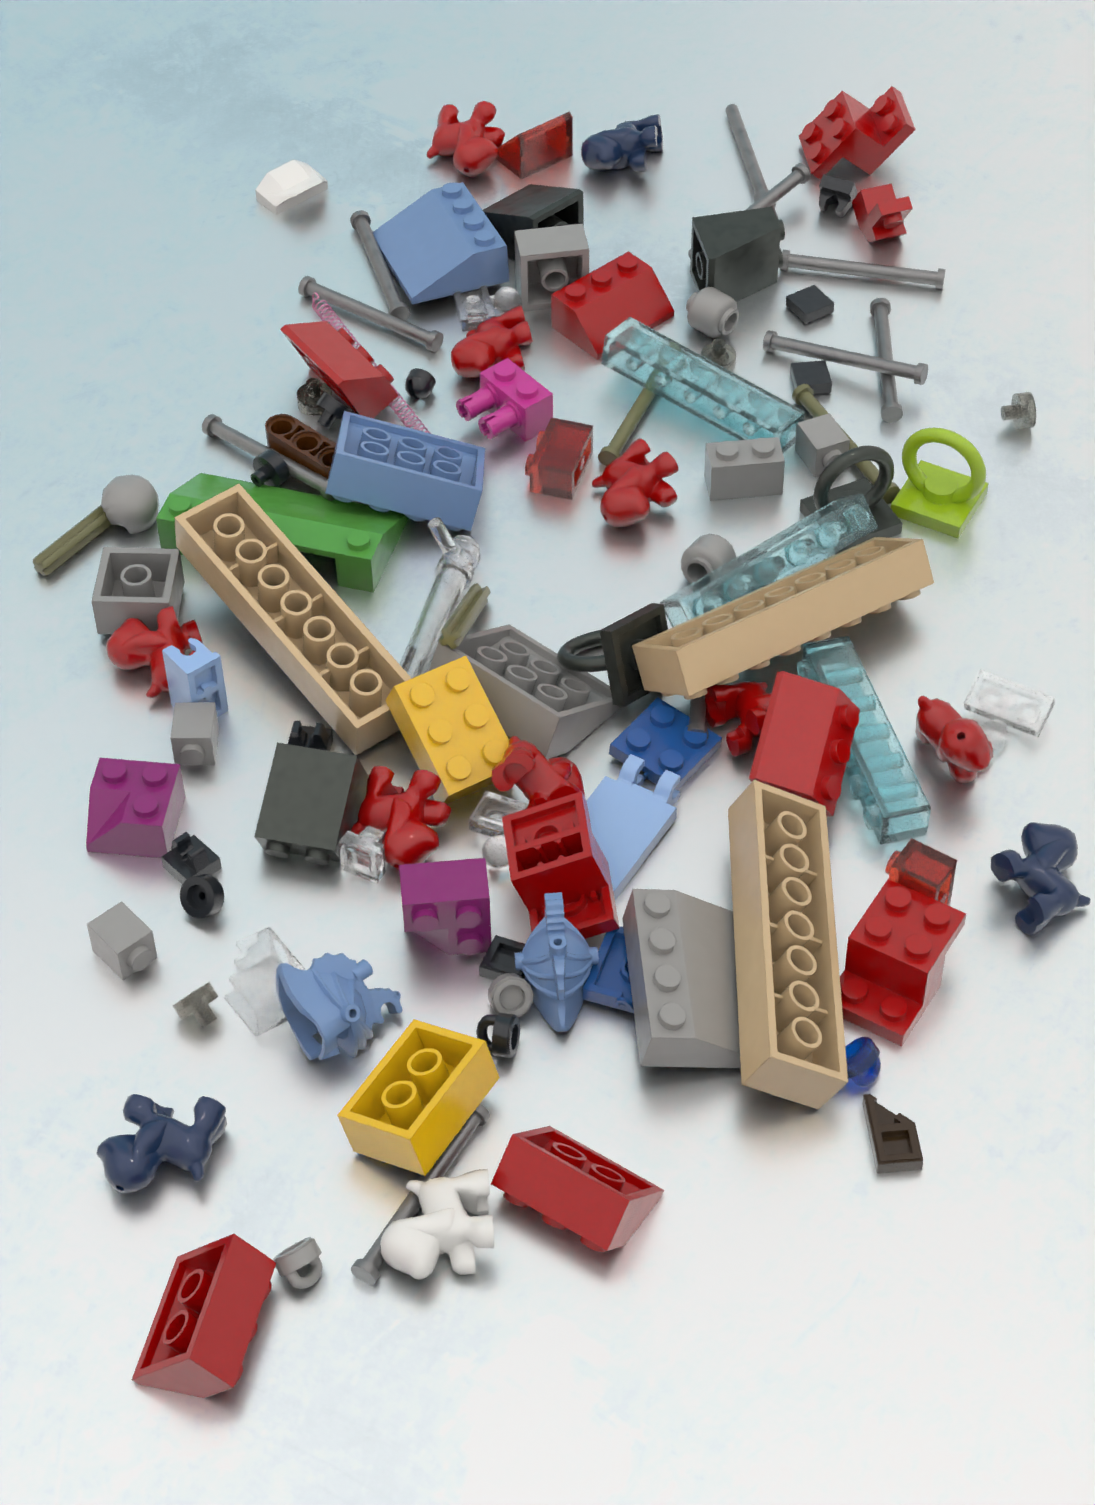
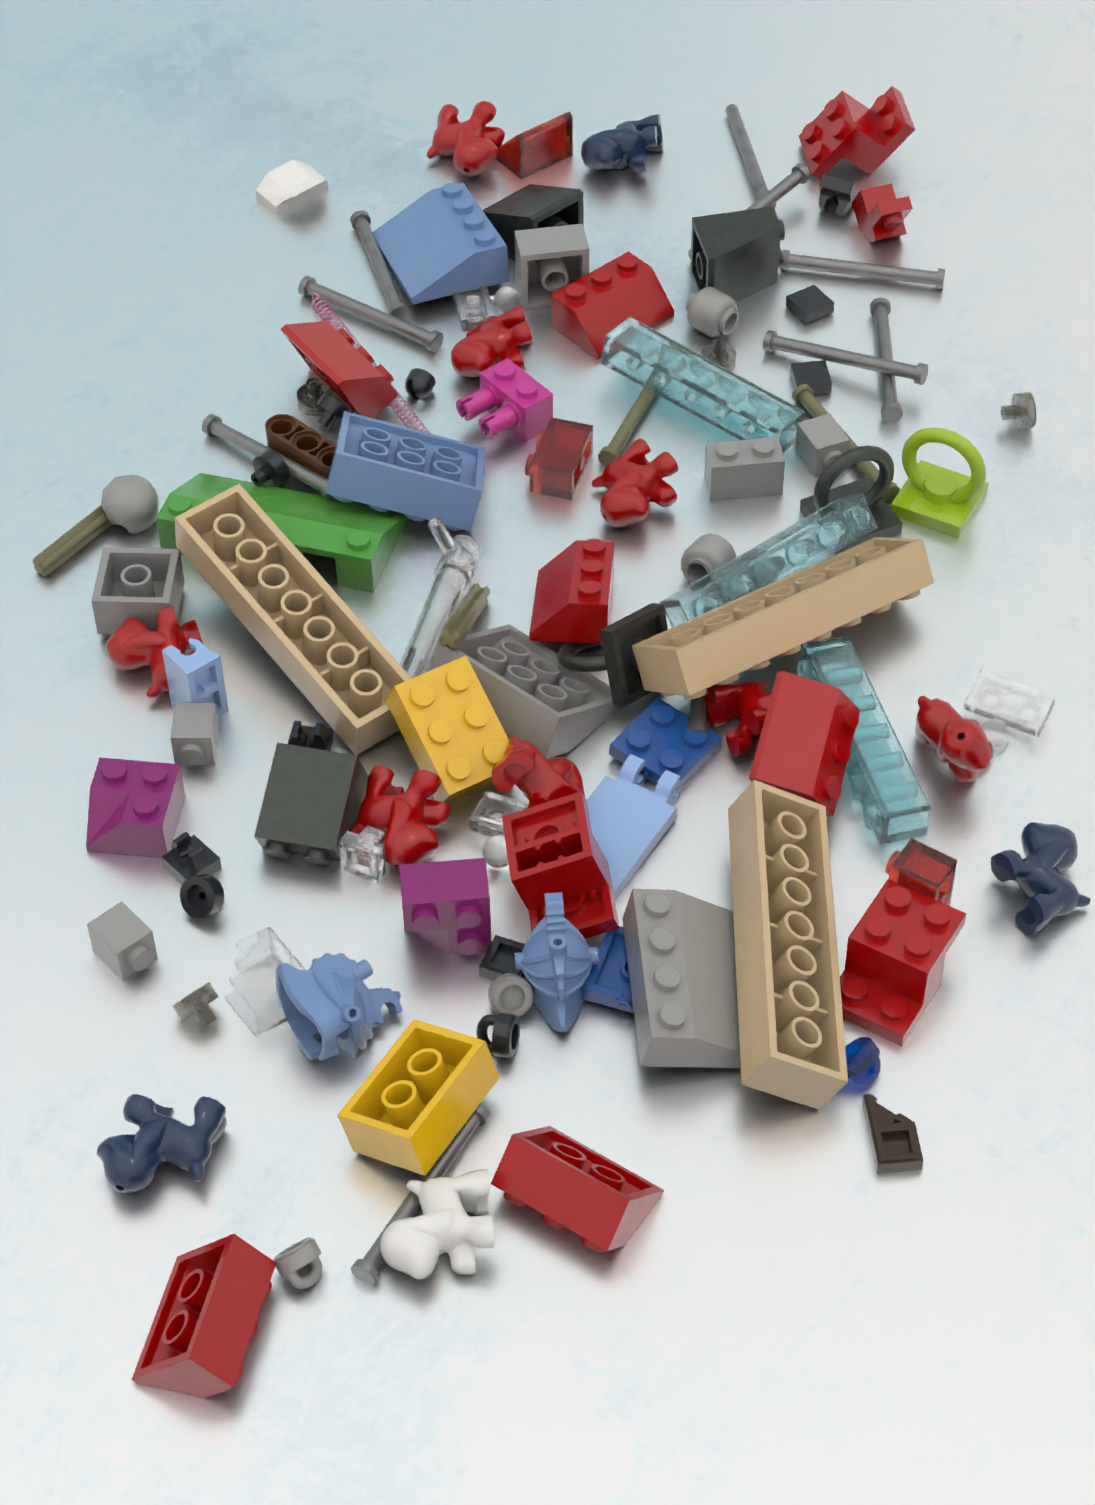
(574, 594): none -> red slope

